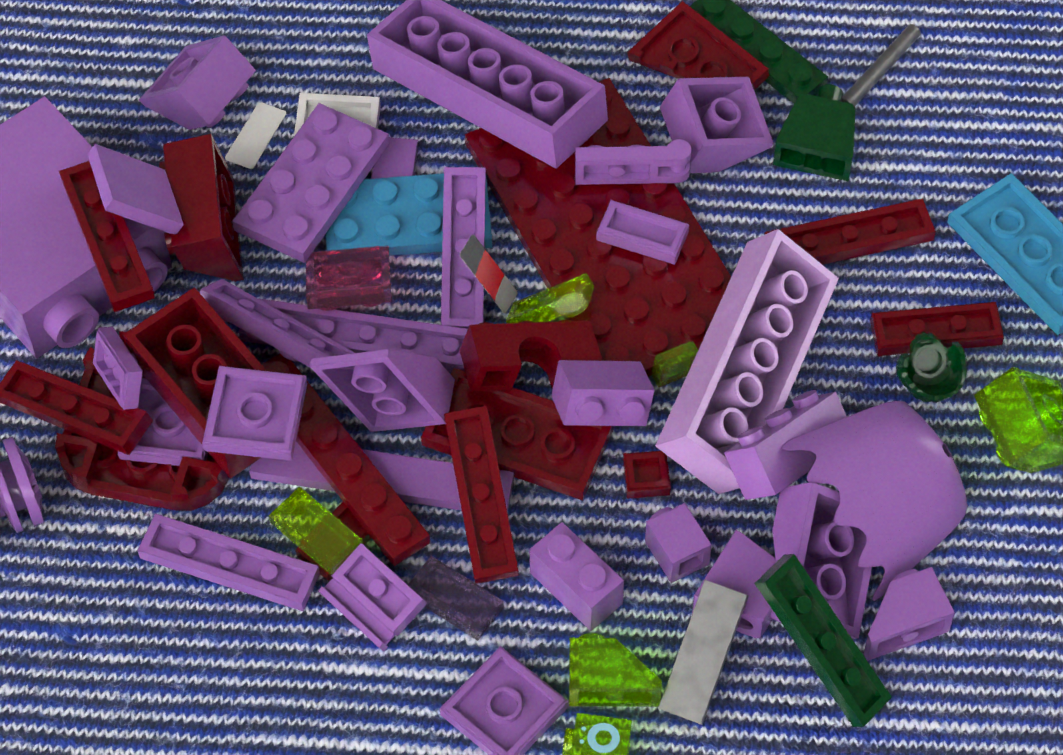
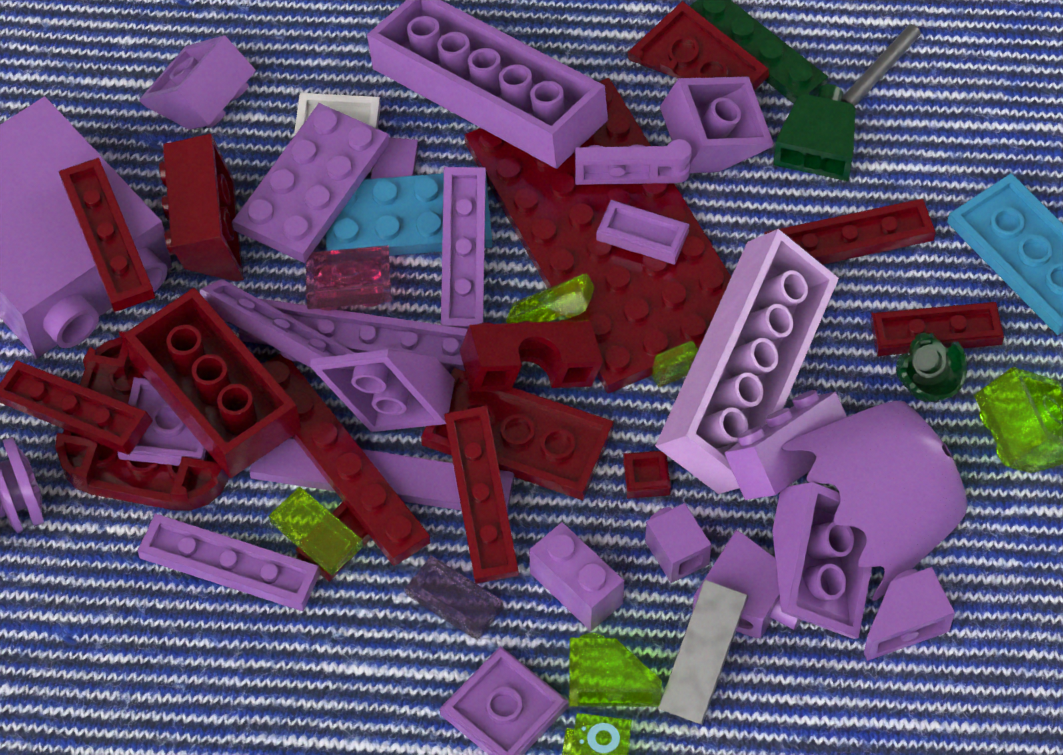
(117, 367): medium lavender plate -> none
(135, 189): medium lavender tile -> none
(255, 135): white sticker -> none
(255, 413): medium lavender tile -> none
(372, 597): medium lavender plate -> none
(488, 273): sticker -> none
(602, 393): medium lavender brick -> none
(823, 640): dark green plate -> none

